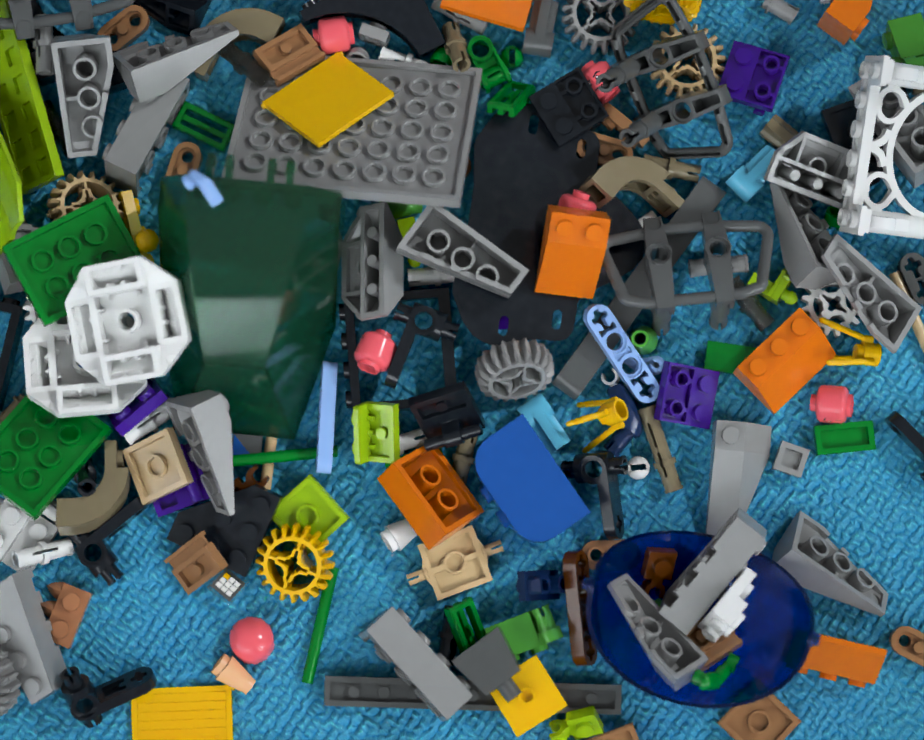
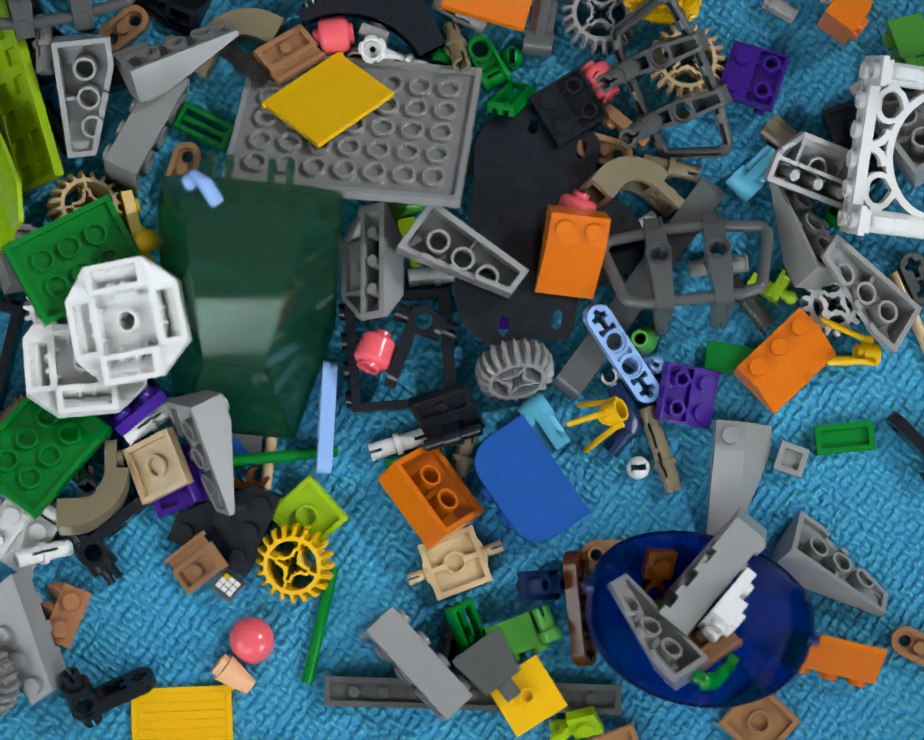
(367, 55): none -> white plate
(375, 432): lime bracket -> none
(397, 535): white cone -> none
(608, 487): black piece -> none
(832, 404): coral head -> none

